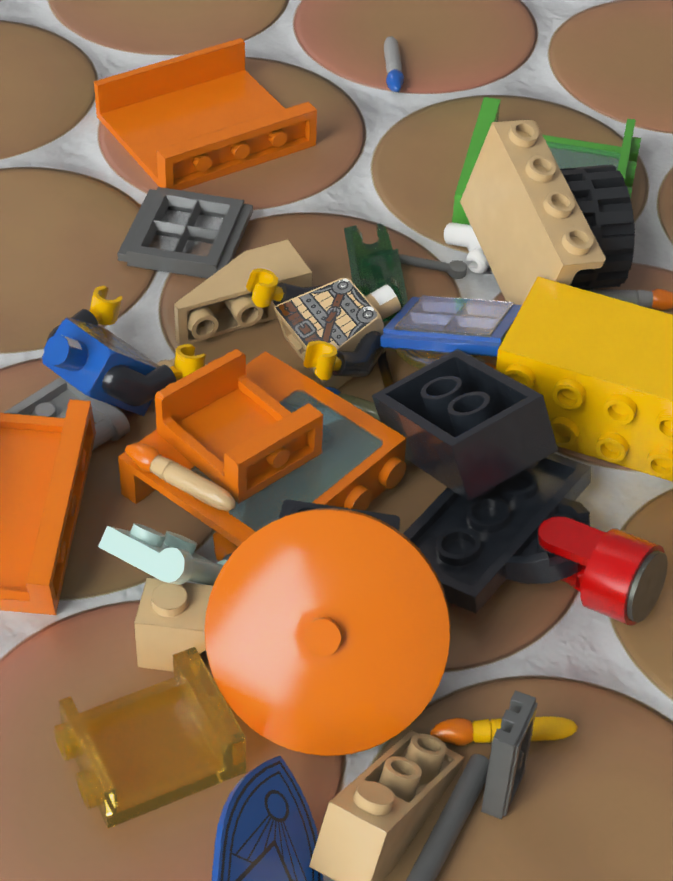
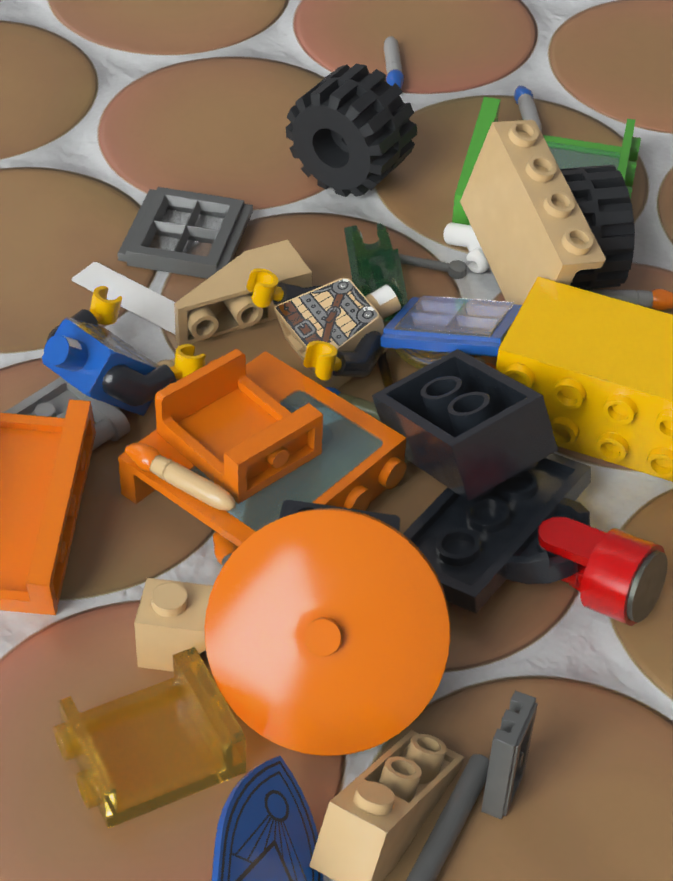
(135, 296): none -> white sticker
(160, 555): light aqua plate -> none
(200, 117): orange panel -> none
(351, 130): none -> black wheel
(463, 731): yellow piece -> none
(527, 107): none -> light grey piece

